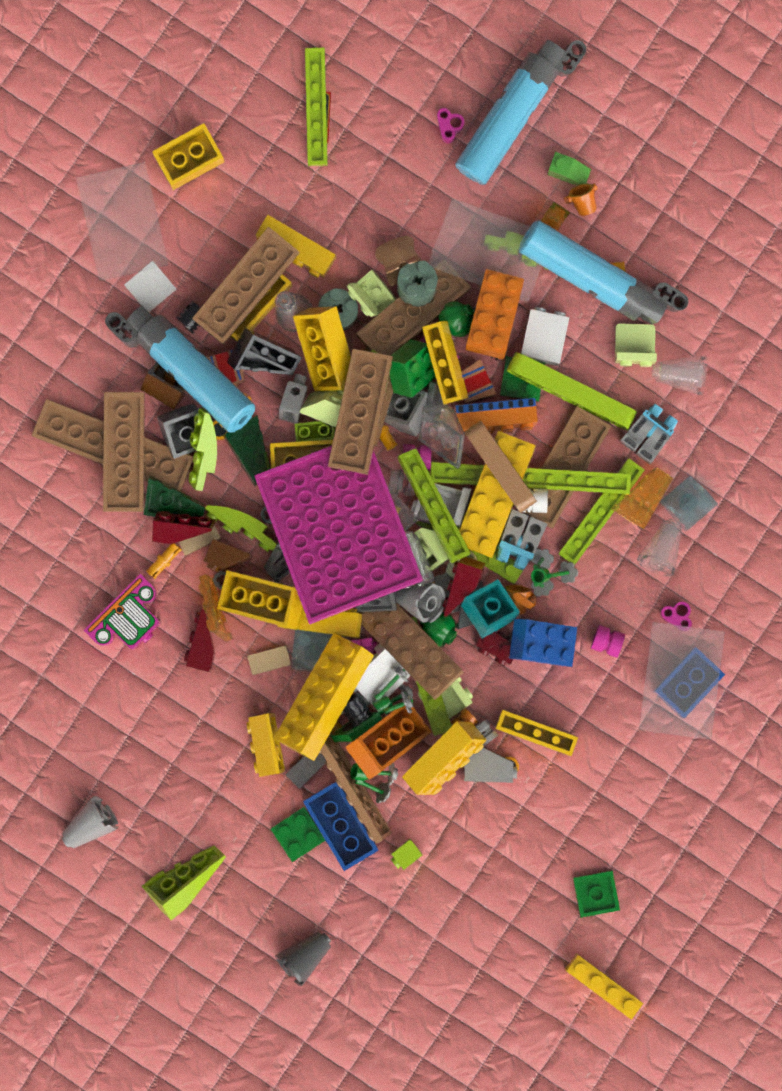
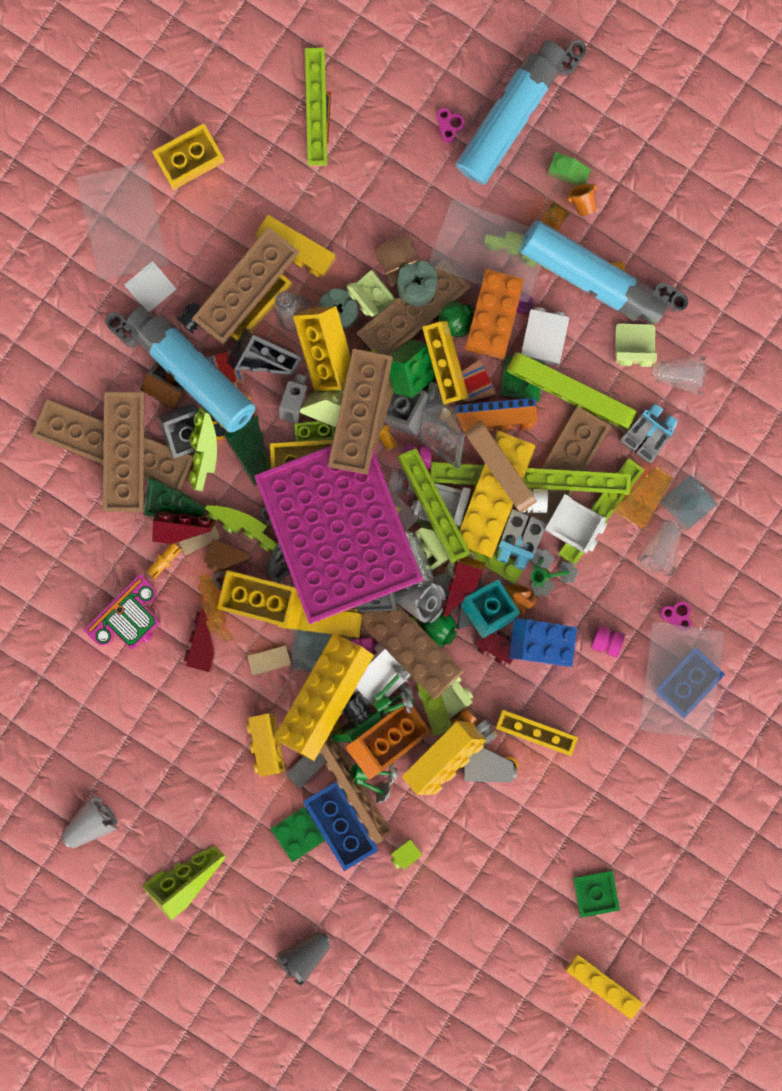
(524, 307): none -> magenta tile
(576, 525): none -> white panel

